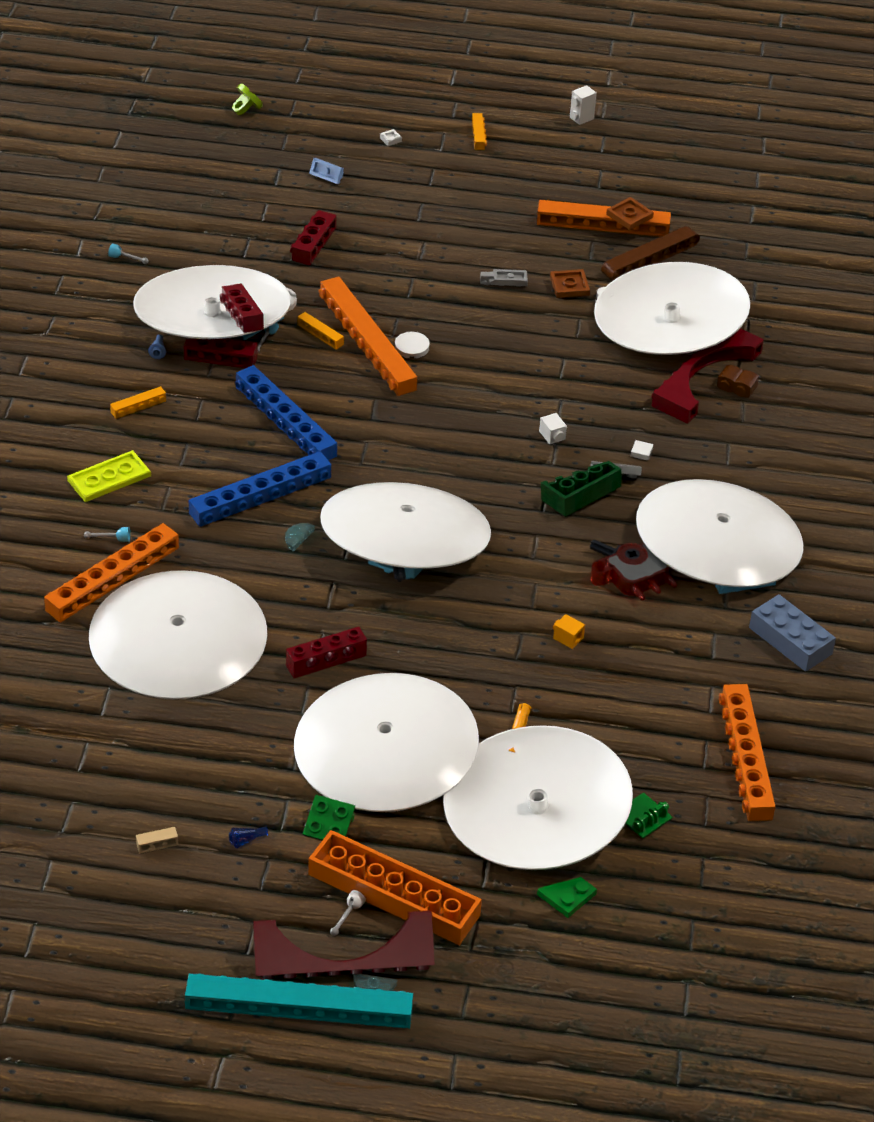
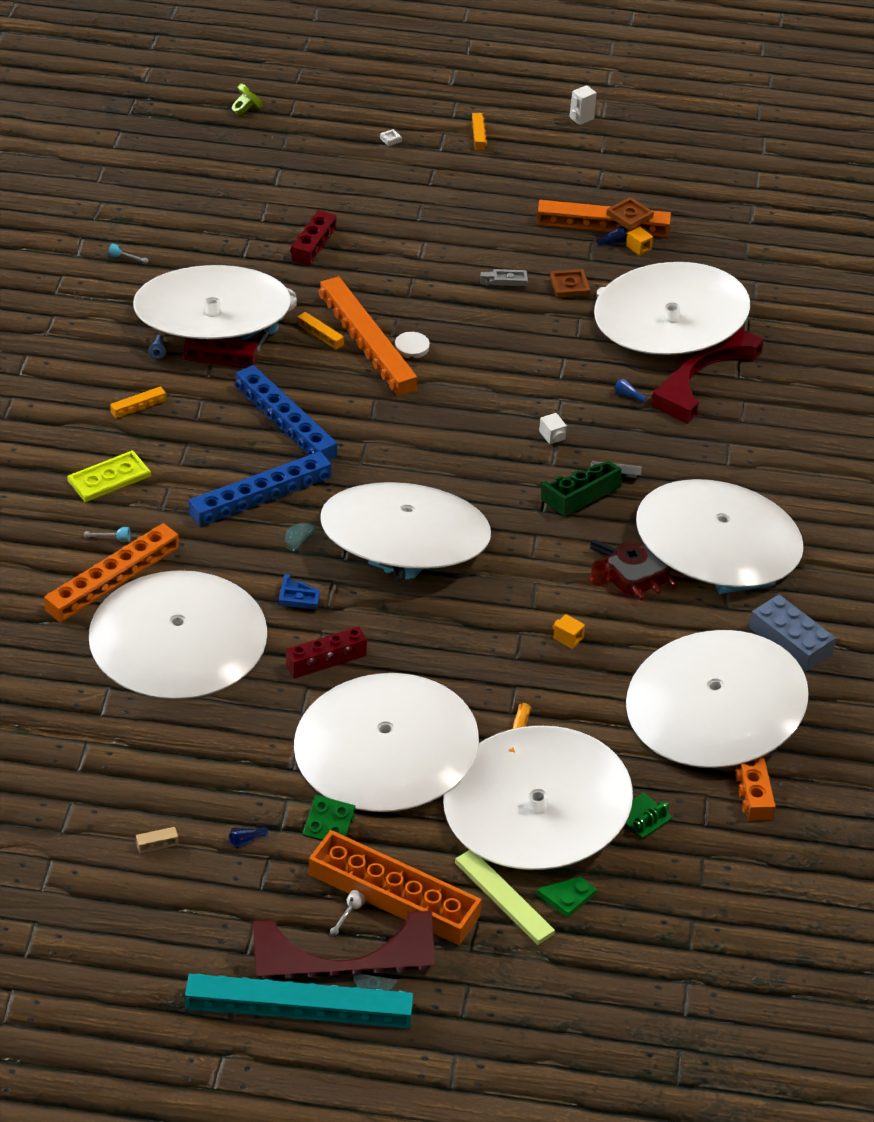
(242, 308): dark red brick -> none
(298, 594): none -> blue wing
(326, 170): light blue plate -> none
(505, 897): none -> yellowish green tile
(617, 235): none -> clear blue cone
(626, 389): none -> blue cone
(639, 241): none -> light orange brick
(641, 450): white tile -> none
(651, 252): reddish brown beam -> none
(717, 698): none -> white dish
(738, 381): reddish brown brick -> none

